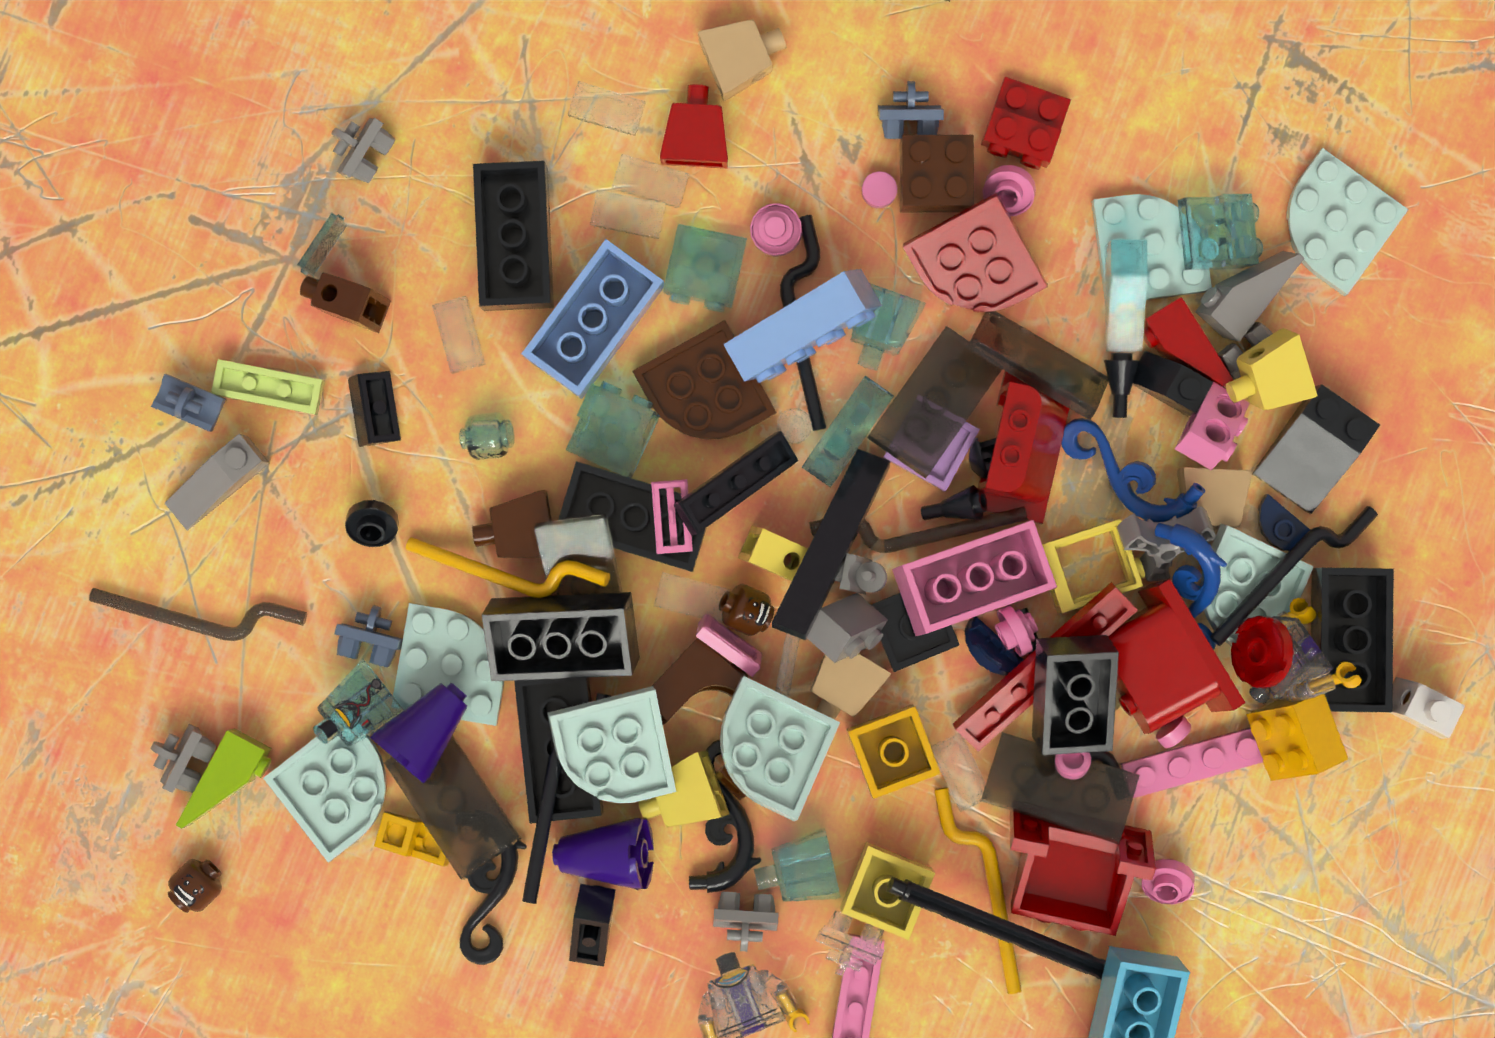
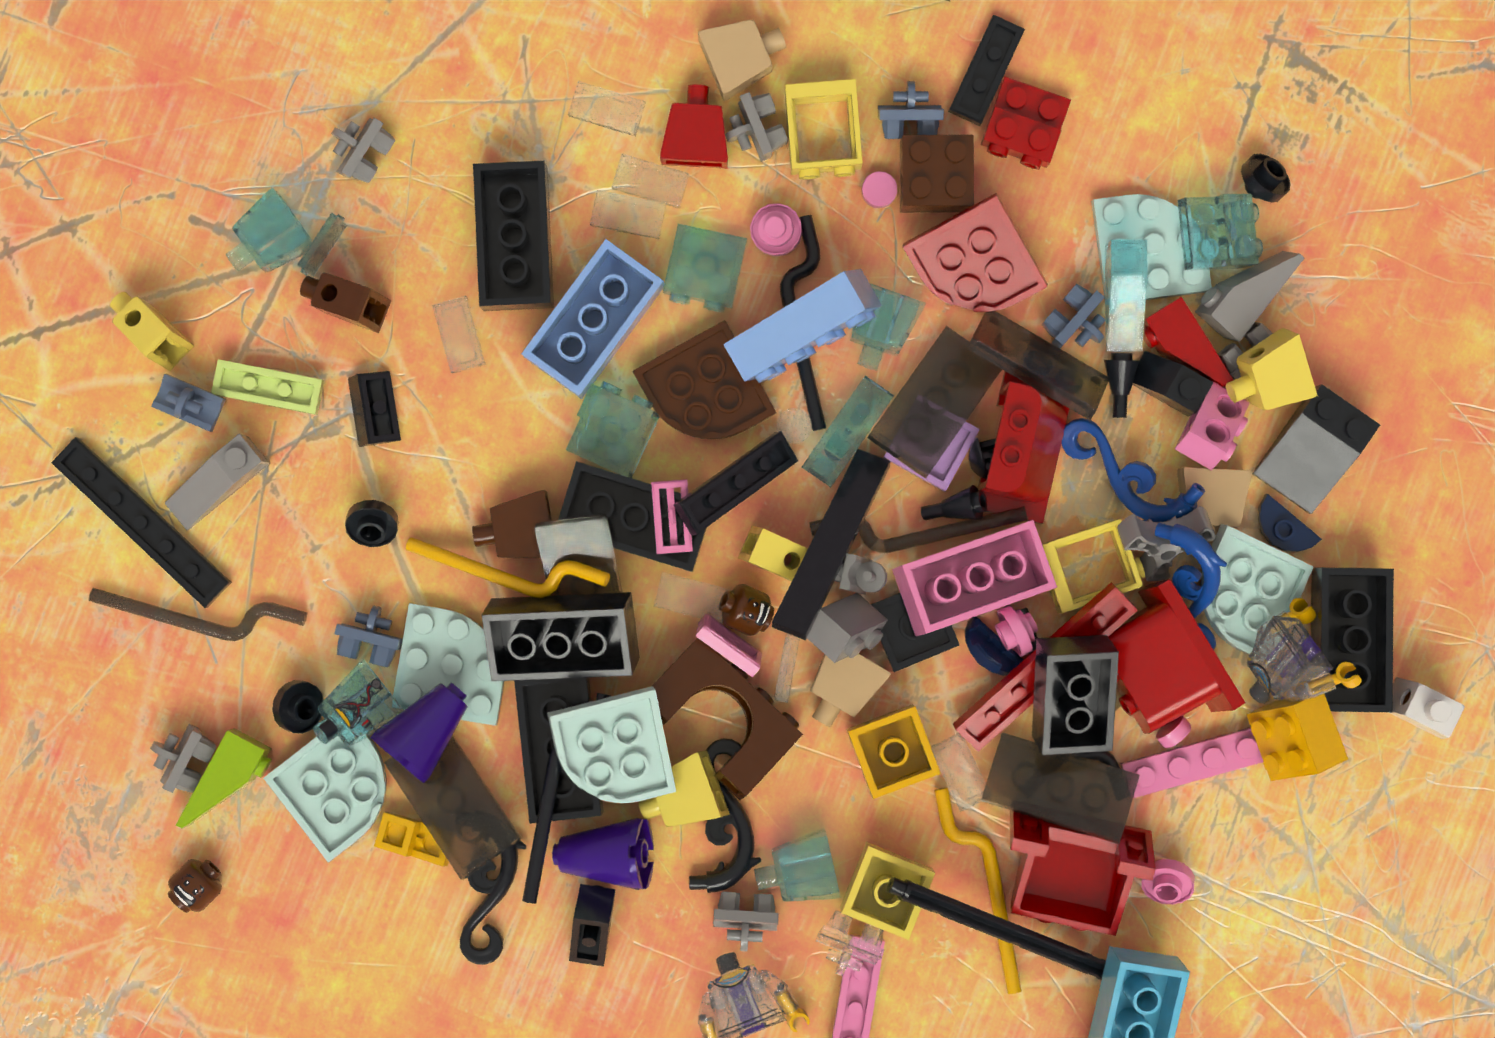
(141, 522): none -> black tile
(149, 330): none -> light yellow torso
(268, 235): none -> clear light blue torso
(297, 706): none -> black plate
(487, 435): clear light blue head -> none
(764, 140): none -> light grey hips
(774, 746): light aqua plate -> none
(822, 93): none -> light yellow window
(986, 70): none -> black tile
(1013, 187): bright pink plate -> none
(1072, 765): bright pink tile -> none
(1084, 303): none -> sand blue hips
(1262, 652): red tile -> none
(1265, 178): none -> black plate
(1286, 564): black piece -> none
(1339, 221): light aqua plate -> none

